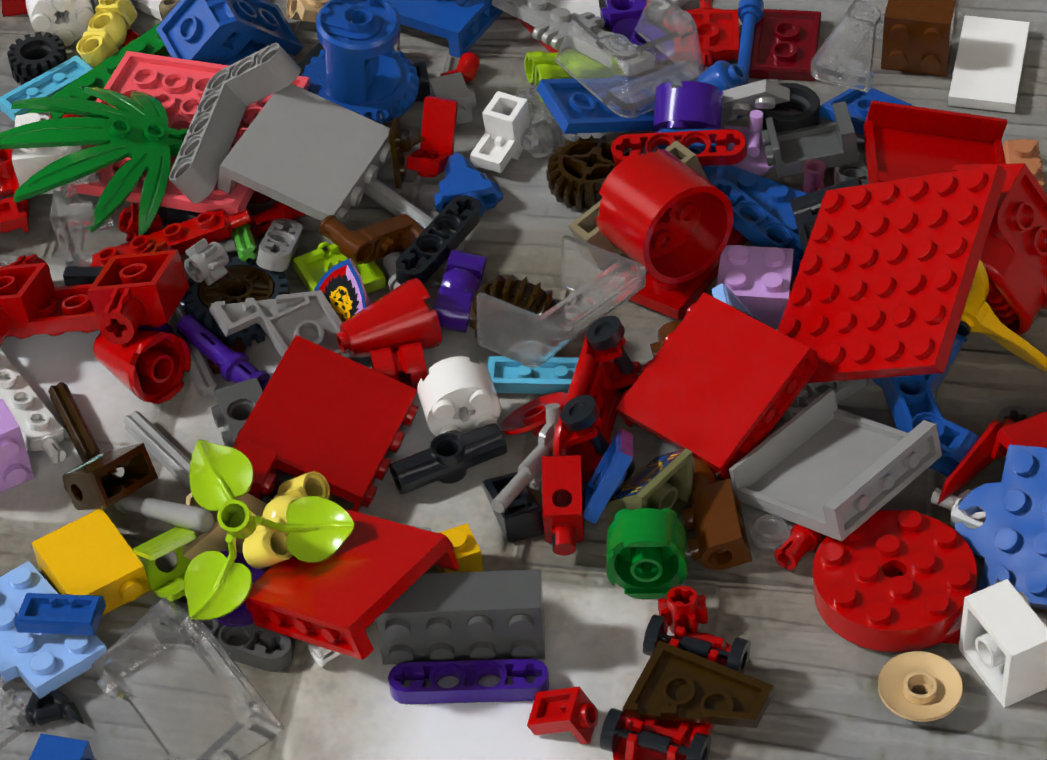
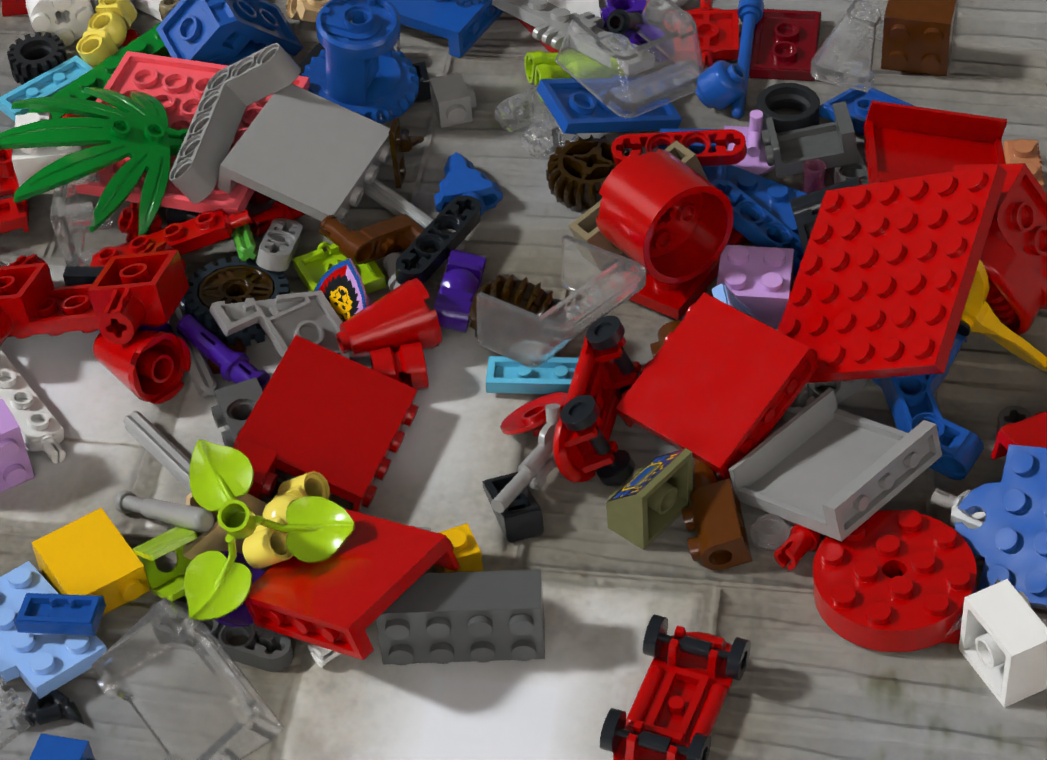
(73, 421): dark brown axle -> none
(97, 487): dark brown torso -> none
(206, 261): light grey gear -> none
(439, 137): red bracket -> none
(448, 458): black piece -> none
(458, 396): white brick -> none
(467, 65): red arm -> none
(468, 674): dark purple beam -> none
(504, 125): white brick -> none
(562, 510): red torso -> none
(563, 712): red bracket -> none
(608, 475): blue plate -> none
(622, 22): none -> black pin
(646, 552): green brick -> none
(684, 609): red gear -> none
(687, 107): dark purple brick -> none
(696, 690): dark brown wing -> none
(752, 96): light grey hinge -> none
(923, 674): tan dish -> none
(974, 461): red bar -> none
(989, 64): white tile -> none

